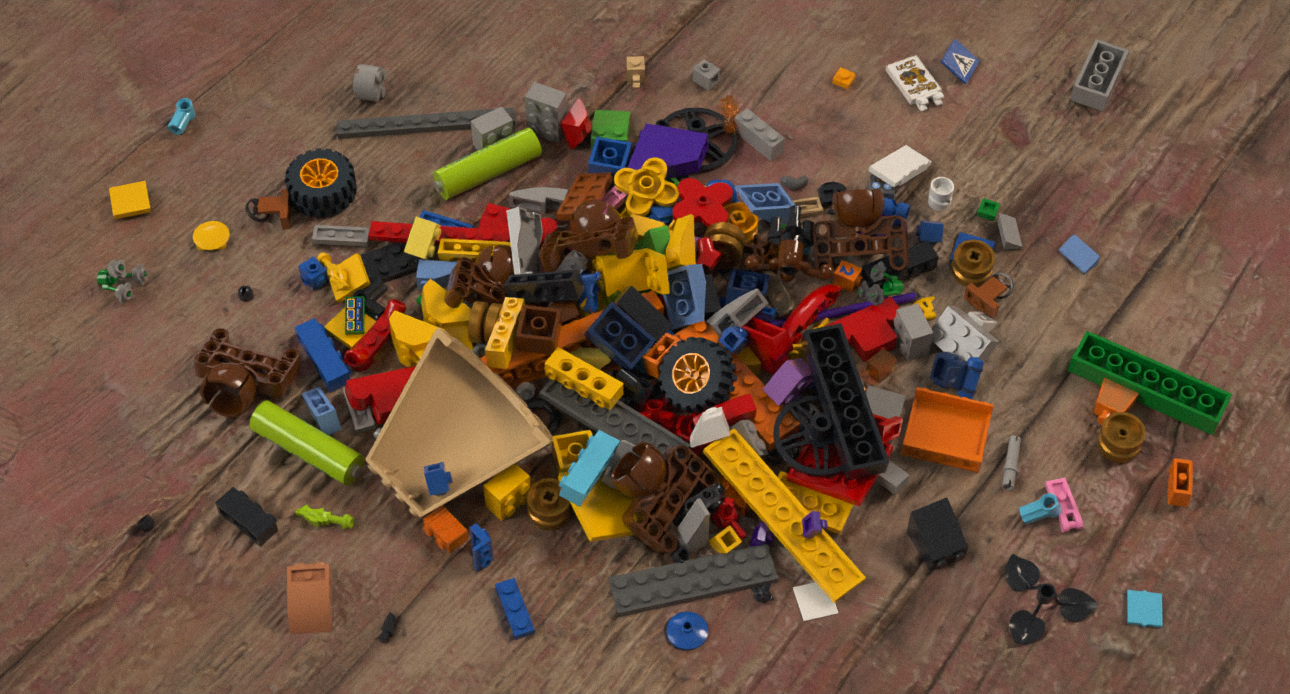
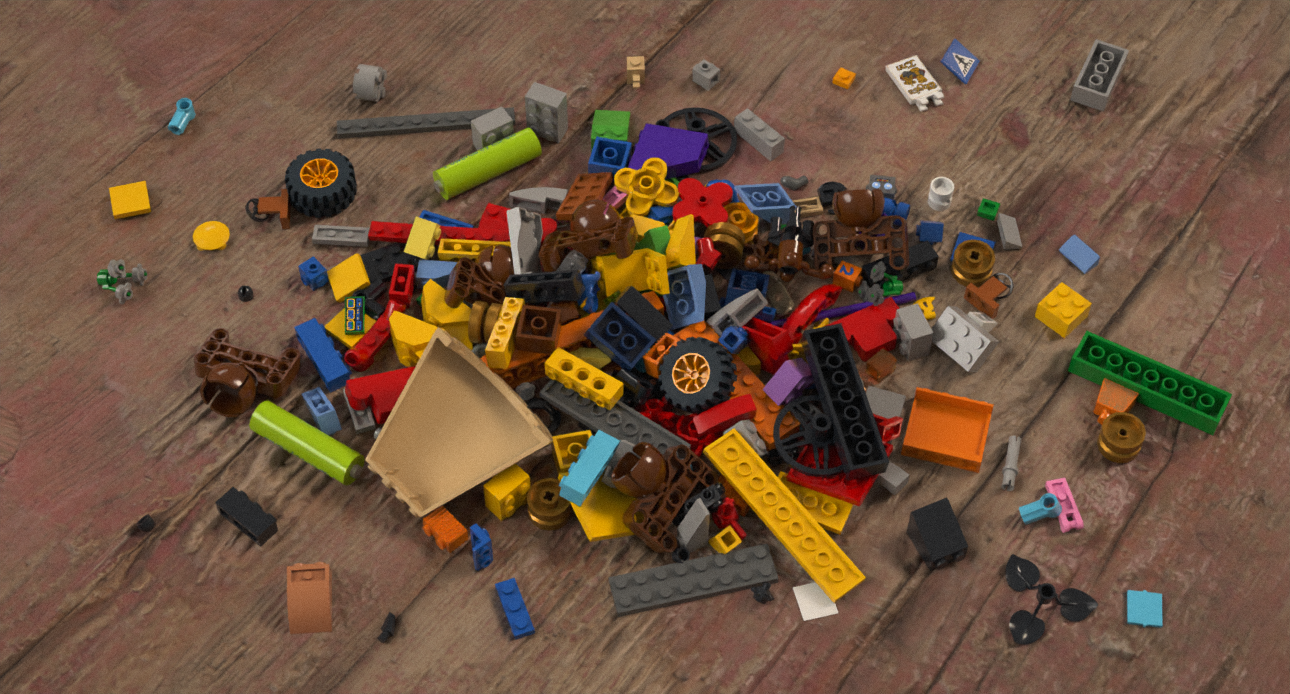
(320, 517): lime piece -> none
(336, 273): yellow piece -> none
(402, 283): none -> red brick
(437, 479): blue brick -> none
(576, 124): red slope -> none
(687, 638): blue dish -> none
(710, 427): white slope -> none
(730, 112): clear orange piece -> none
(761, 536): dark purple tile -> none
(813, 524): dark purple tile -> none
(900, 166): white piece -> none
(955, 373): dark blue piece -> none
(1063, 310): none -> yellow brick
(1180, 482): orange brick -> none

